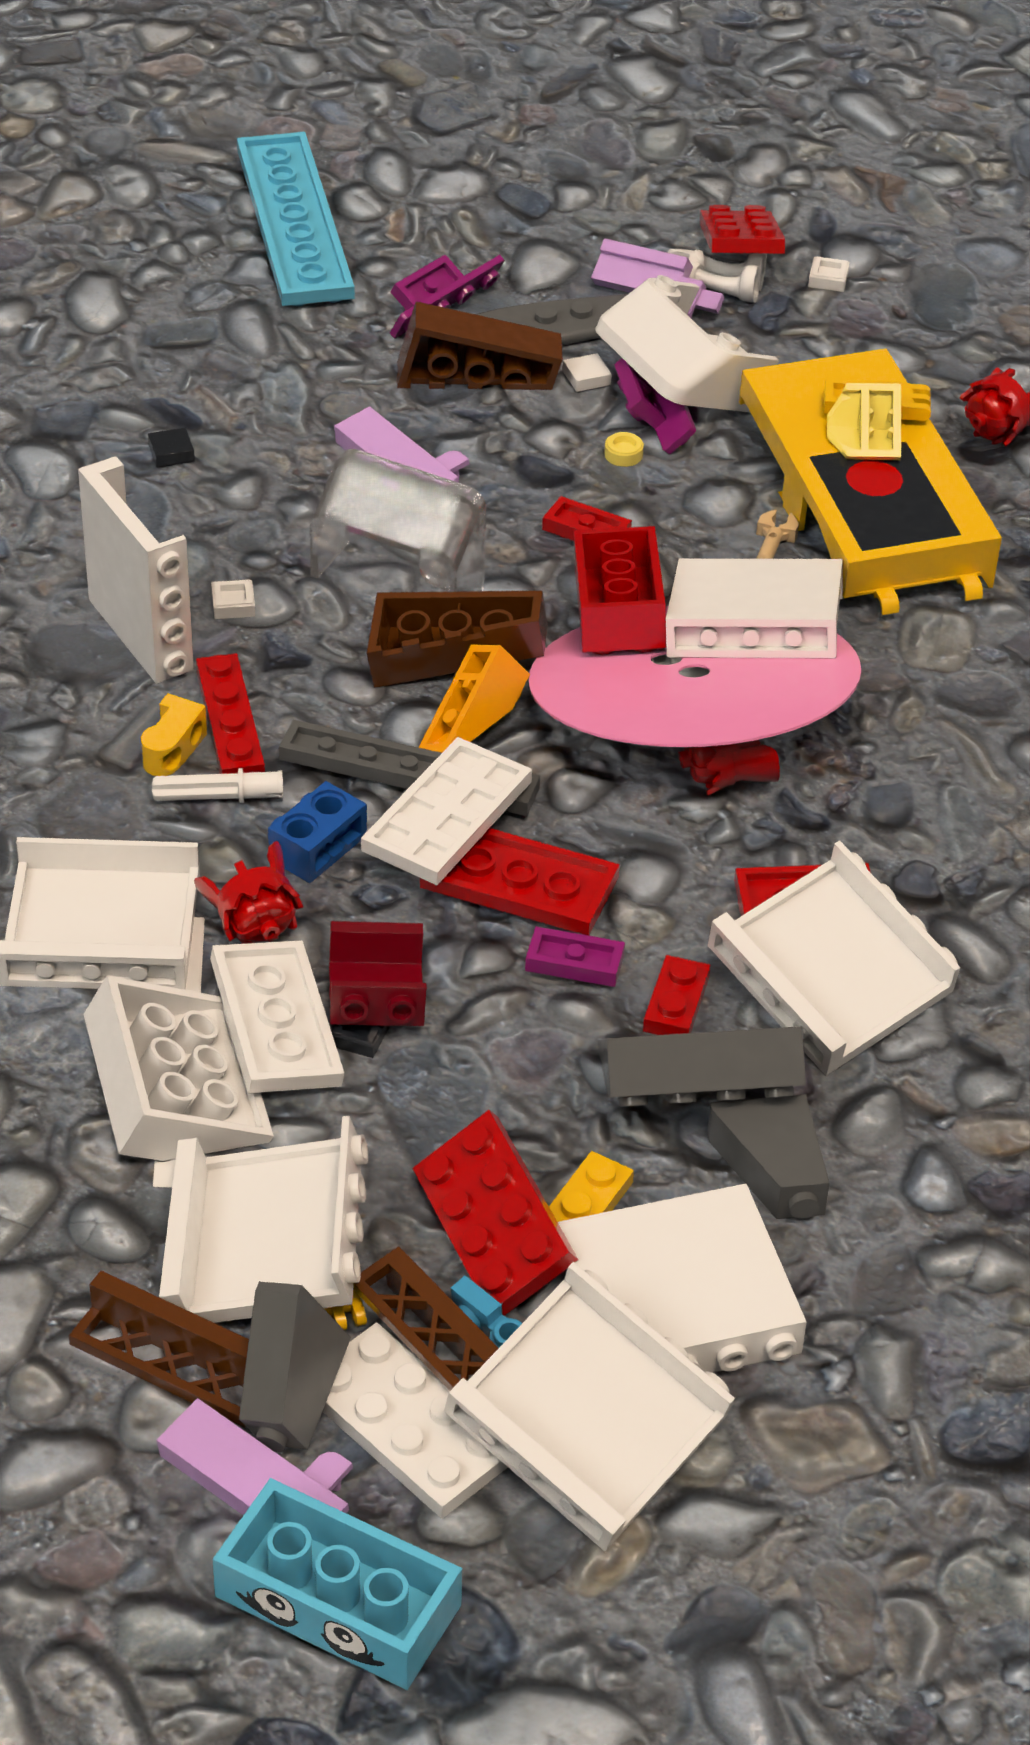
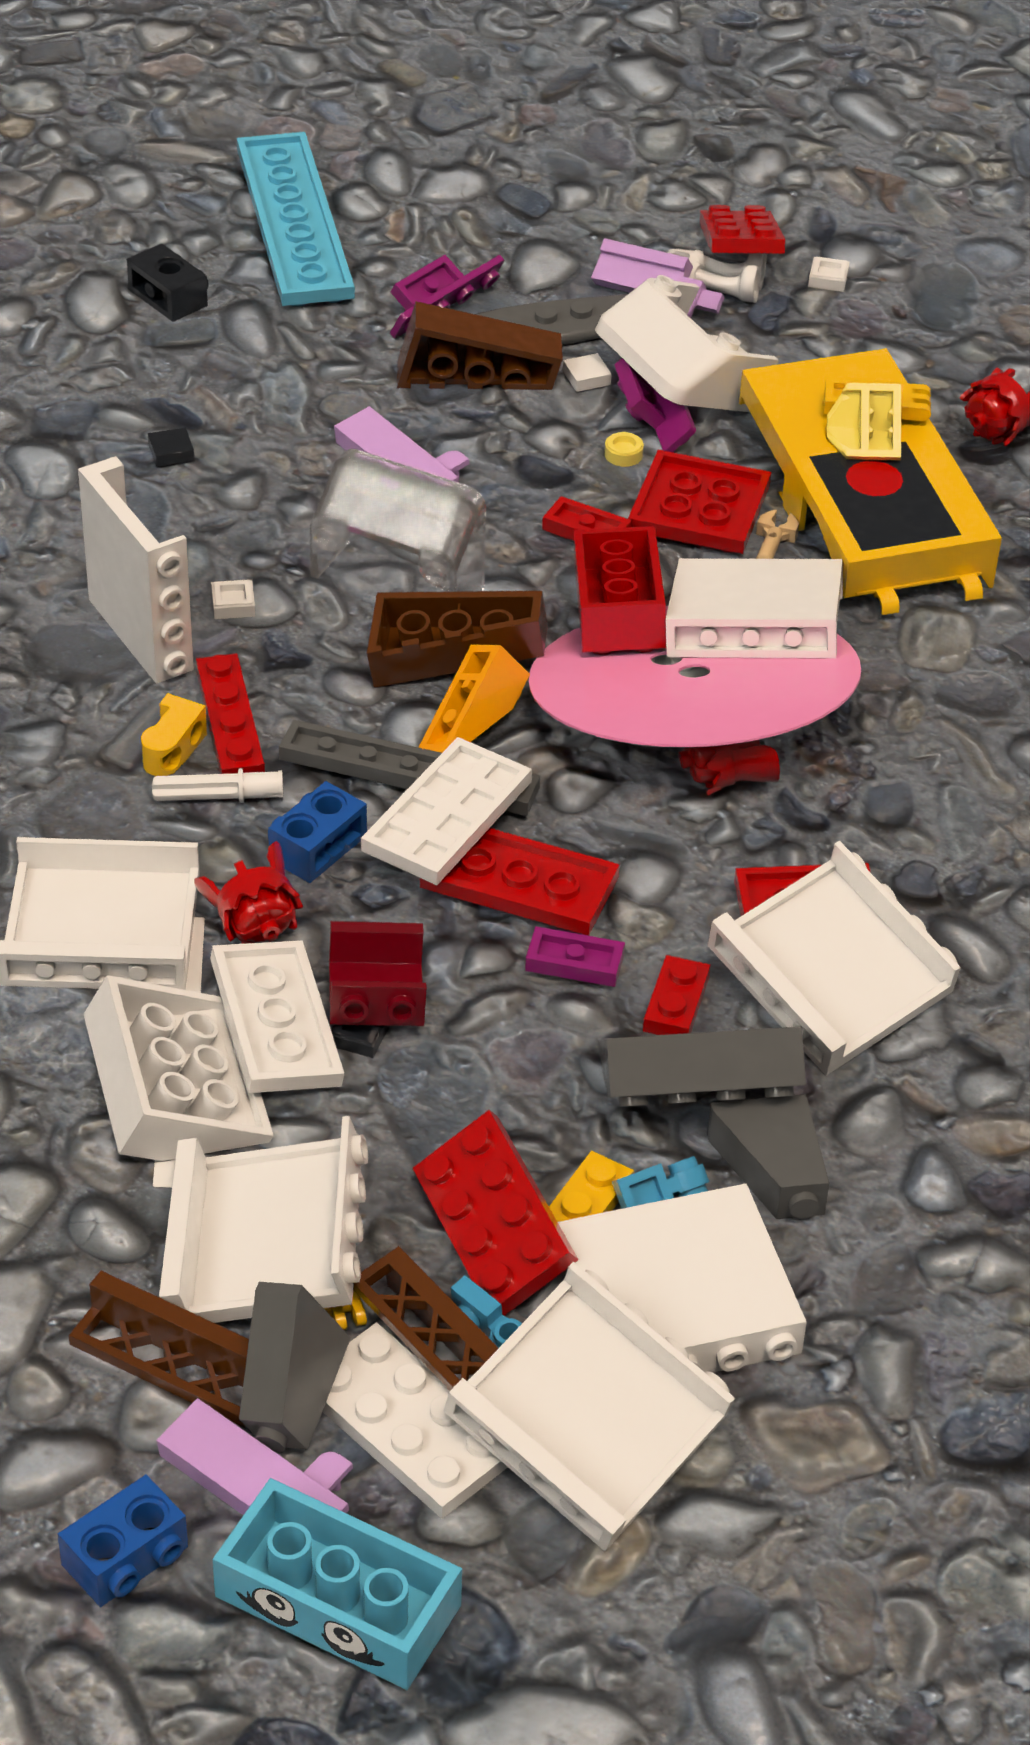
(117, 1533): none -> blue brick
(167, 282): none -> black brick
(652, 1185): none -> dark azure plate
(701, 501): none -> red plate

